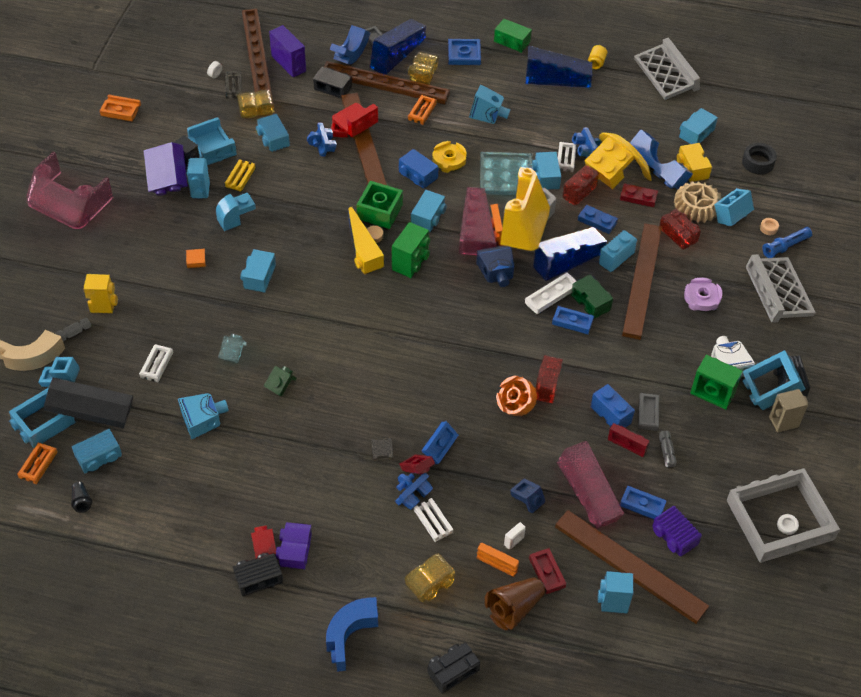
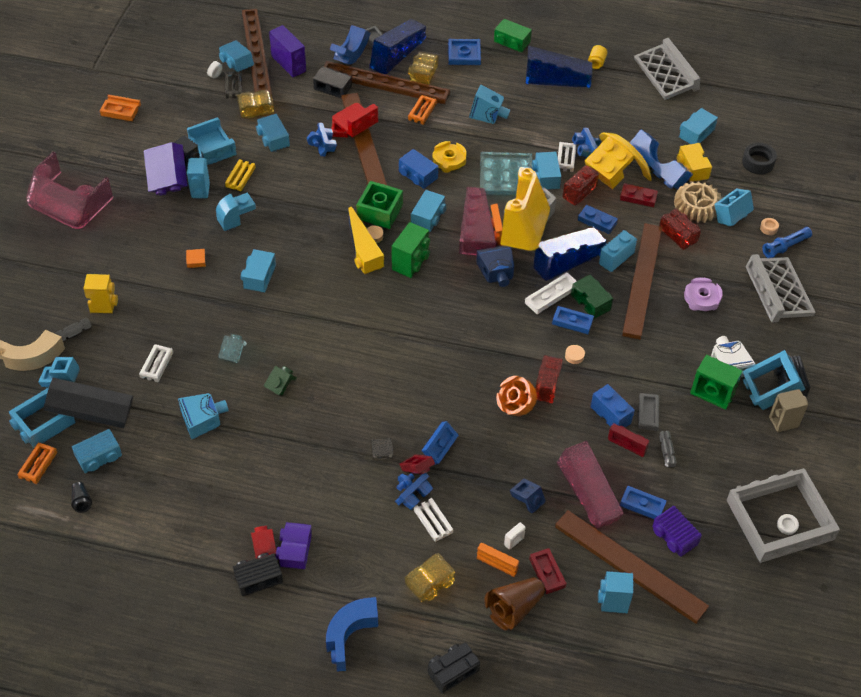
(236, 56): none -> dark azure brick
(574, 354): none -> light nougat tile

